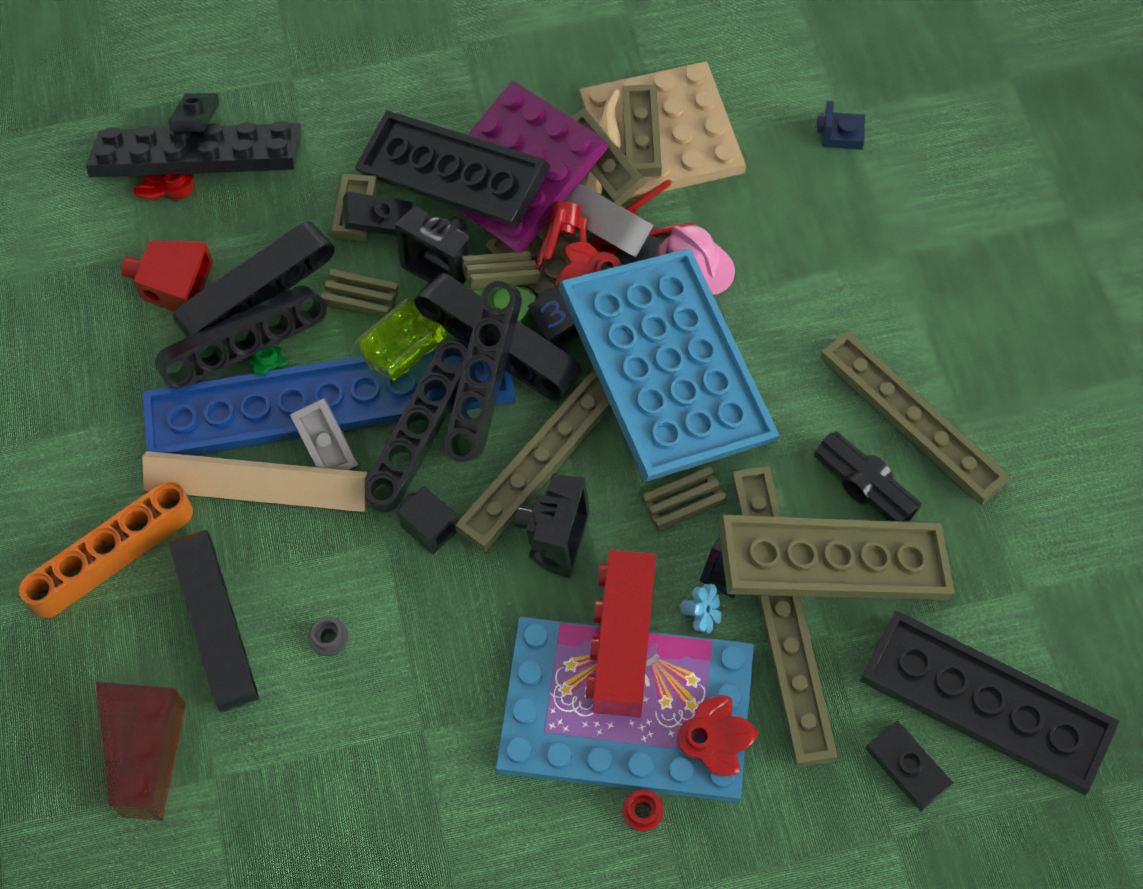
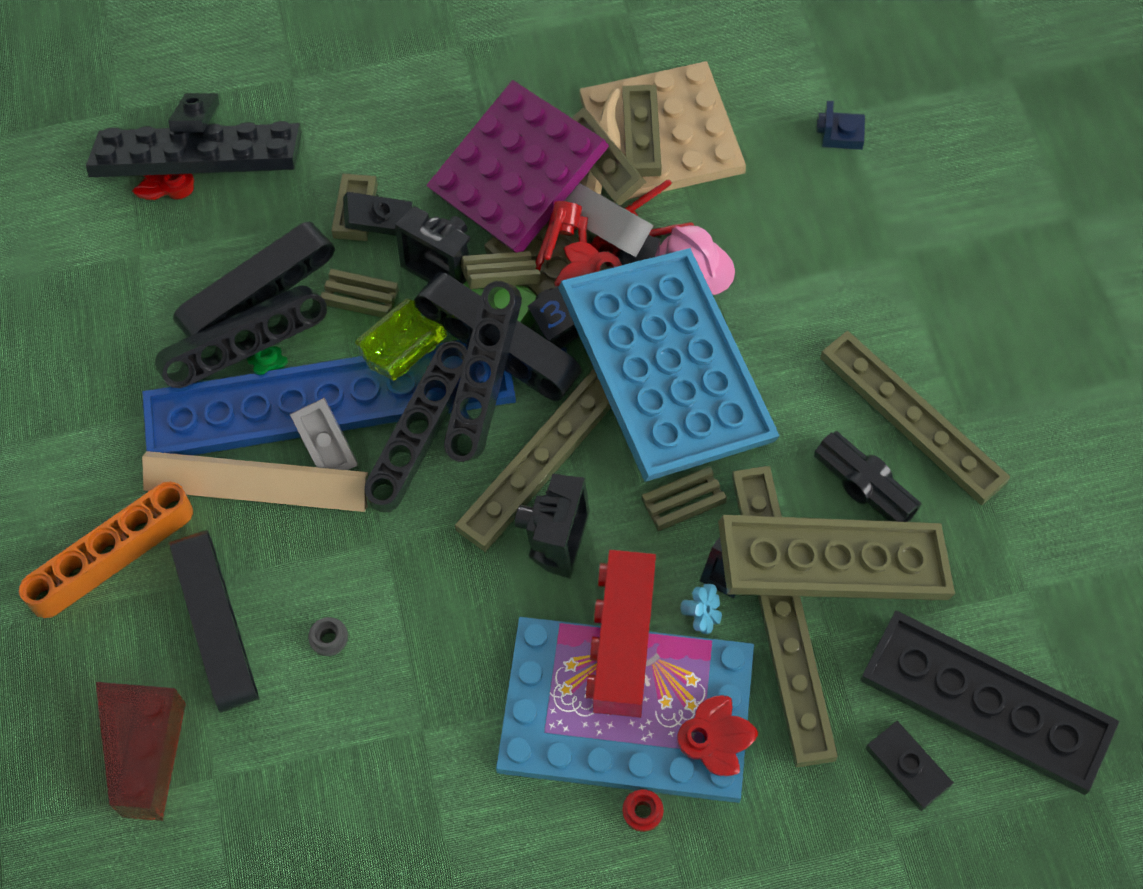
(169, 271): red torso -> none
(427, 519): black brick -> none
(453, 168): black plate -> none

